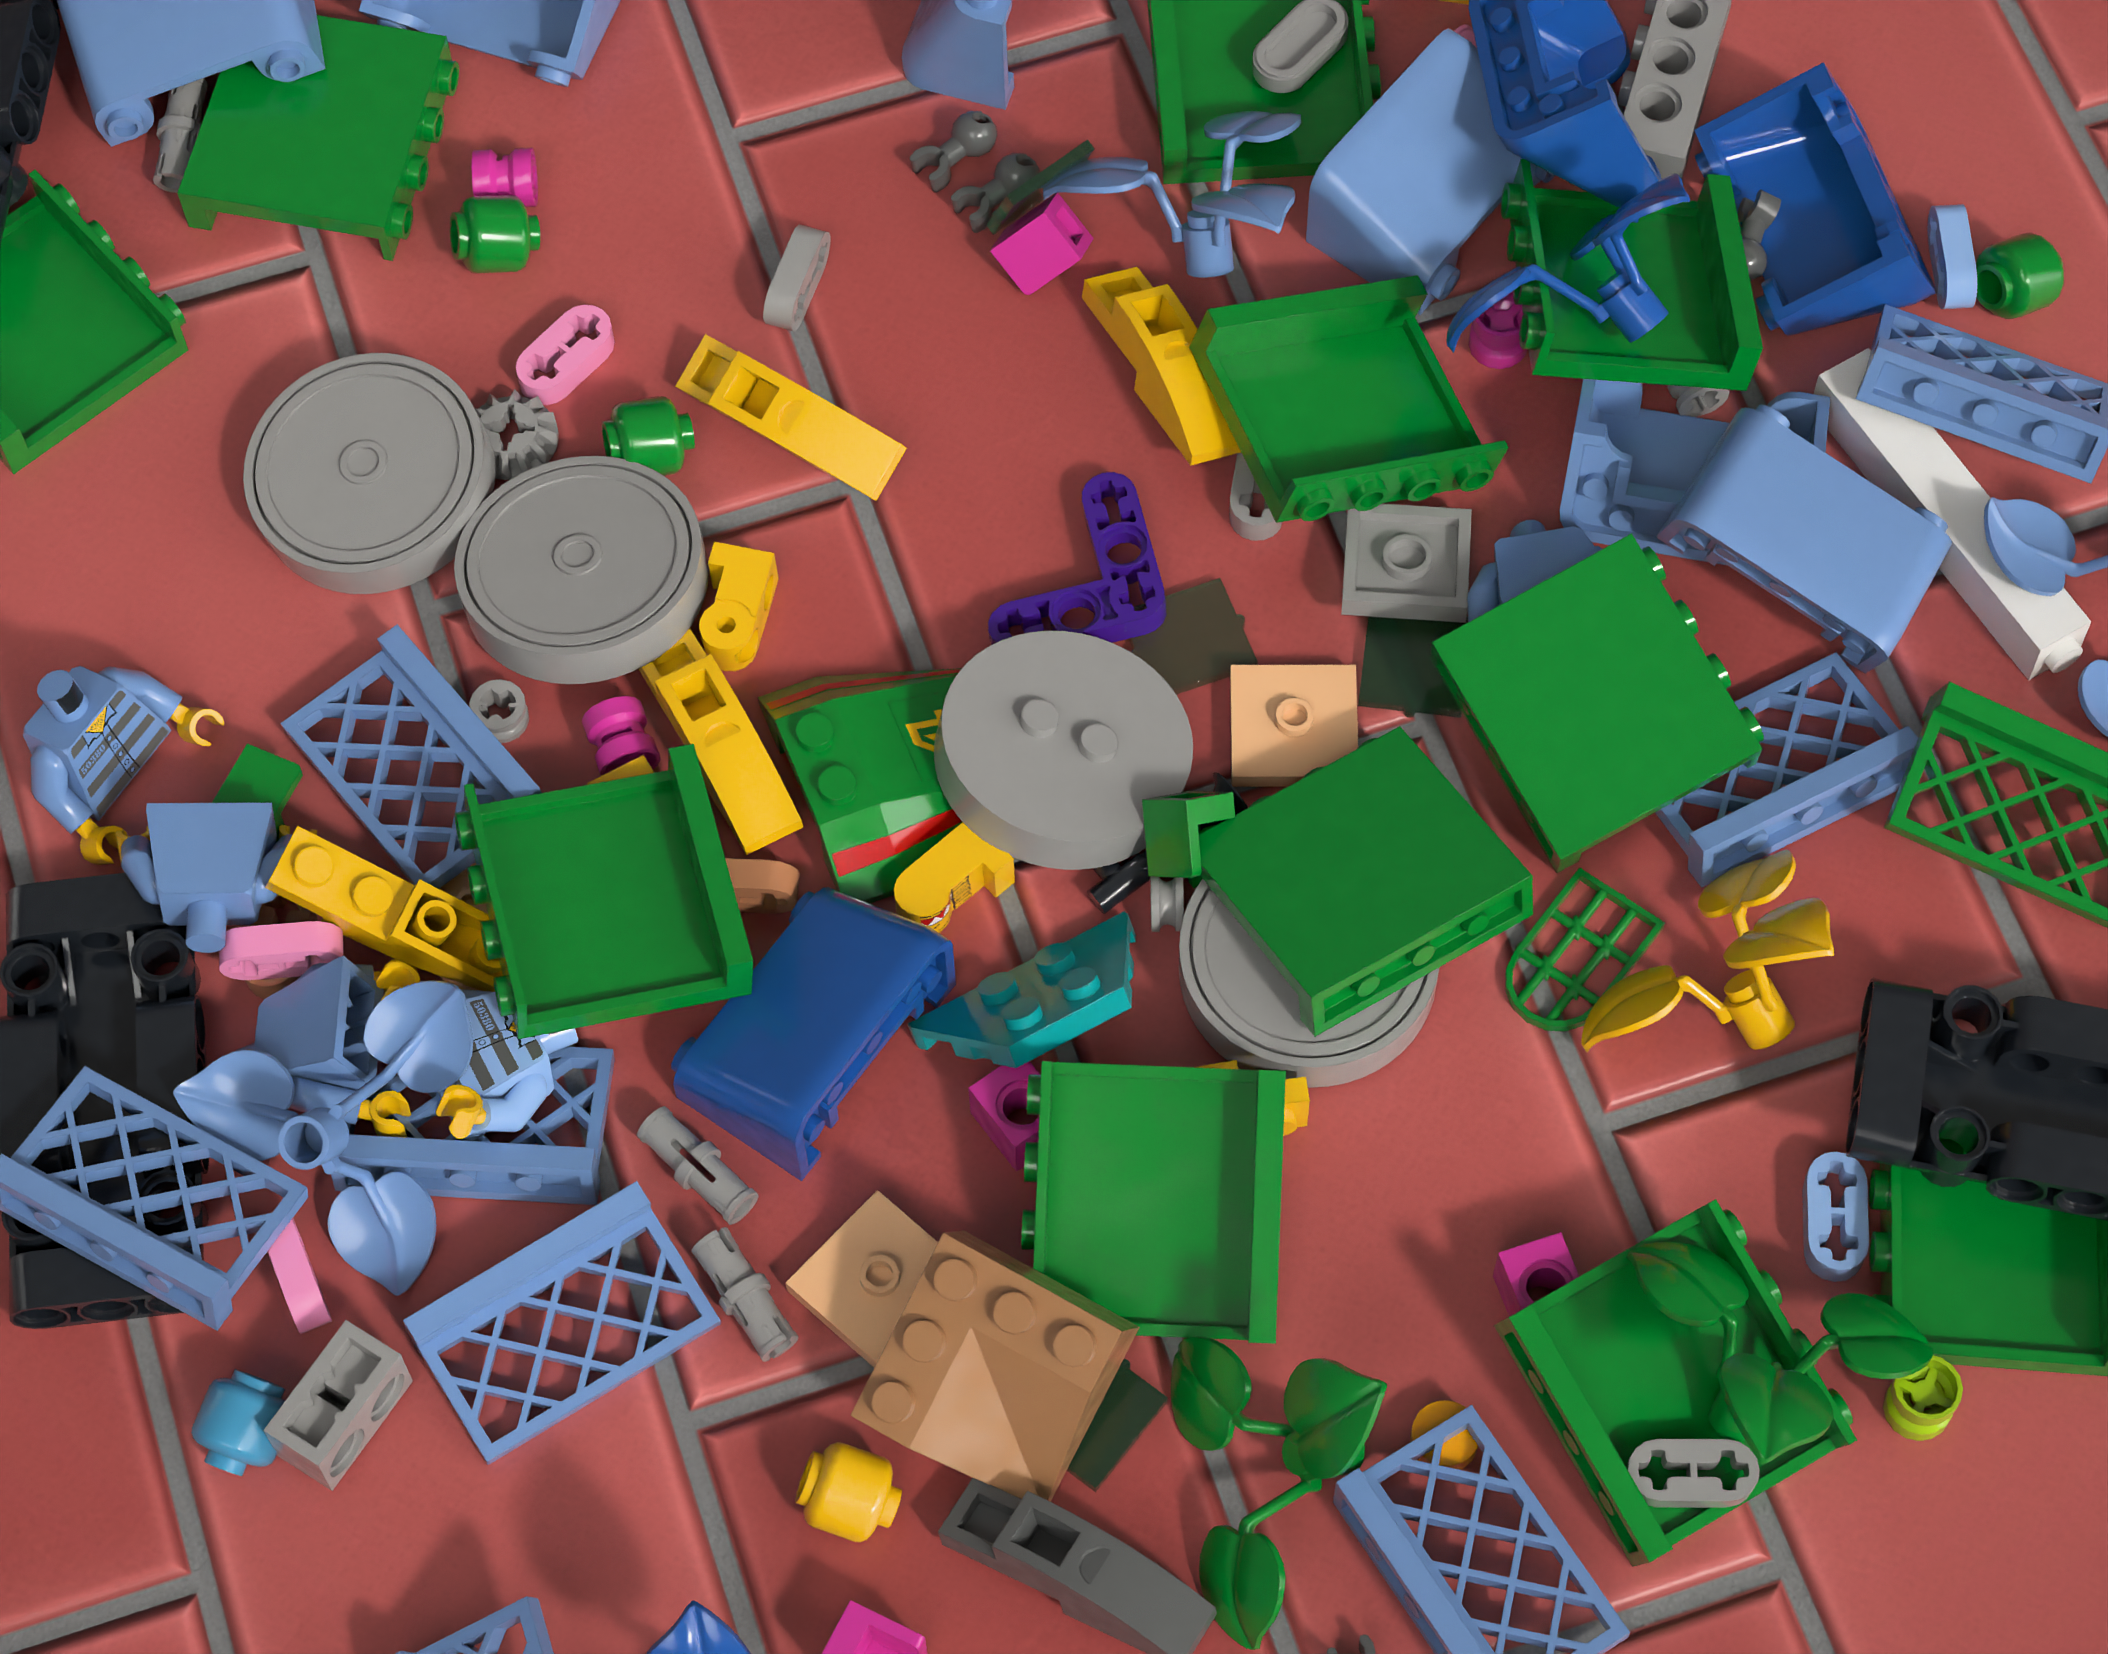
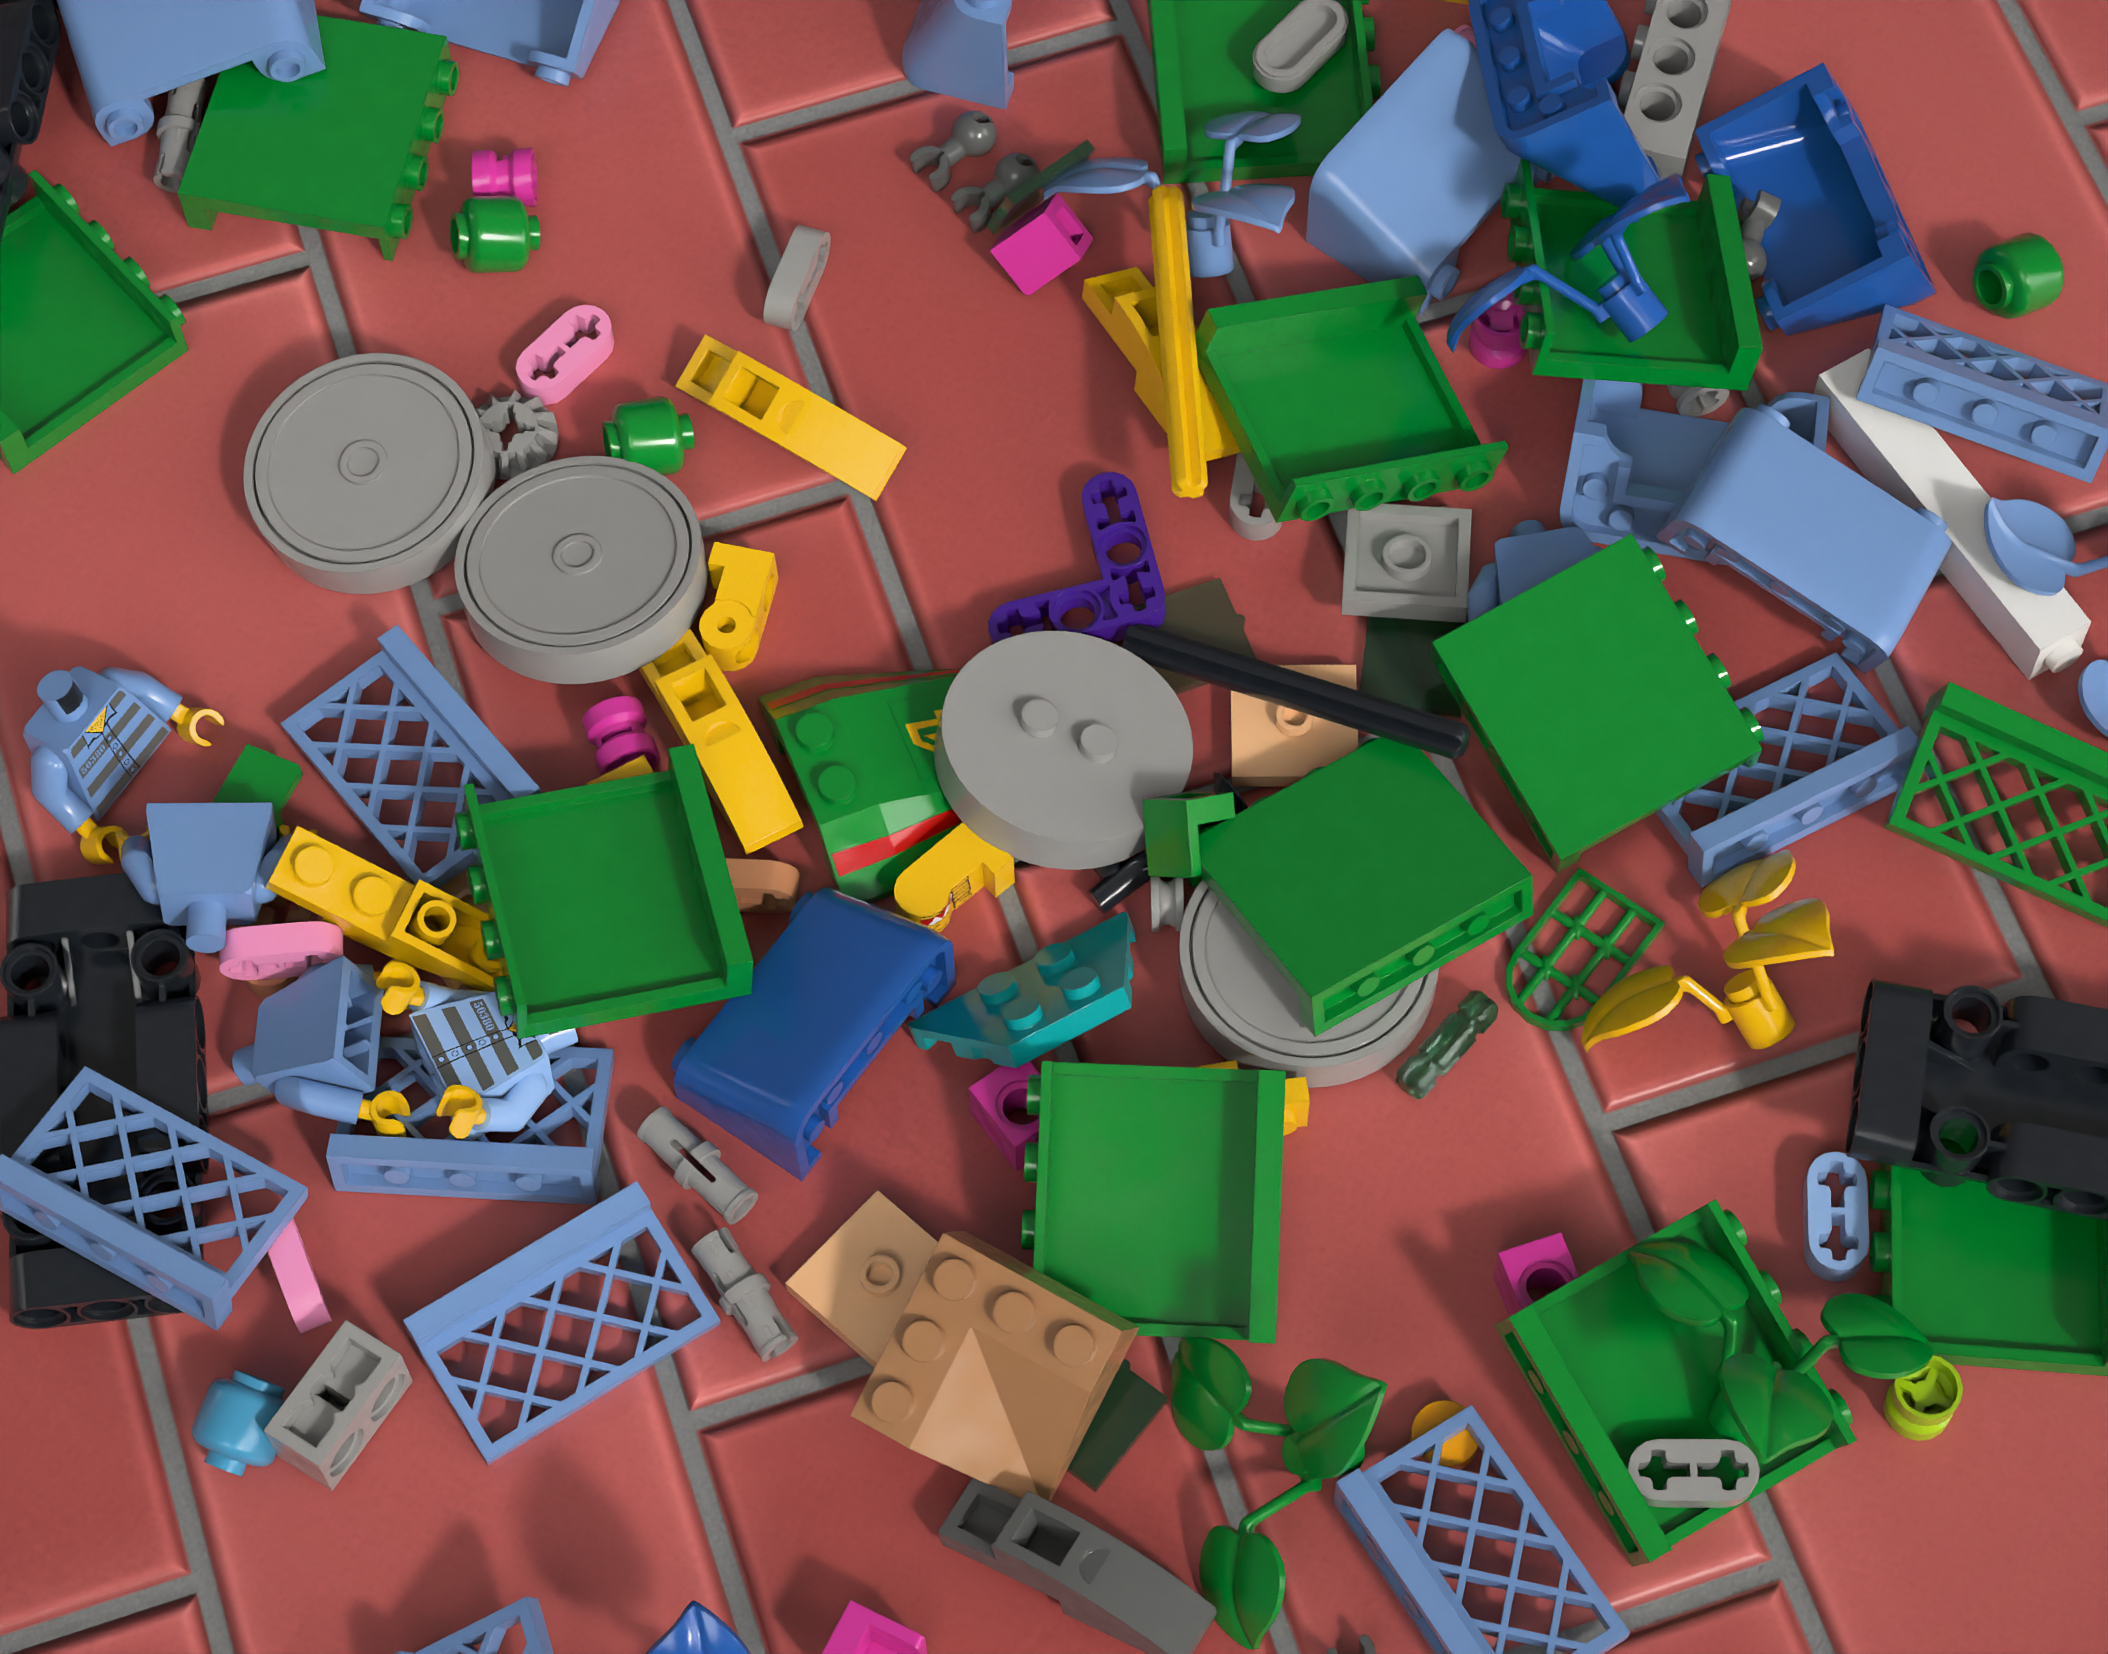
(245, 1100): medium blue plant -> none
(503, 694): light grey bush -> none
(848, 1492): yellow head -> none
(1177, 342): none -> yellow axle
(1298, 691): none -> black axle
(1447, 1044): none -> clear green axle
(1952, 256): light blue beam -> none

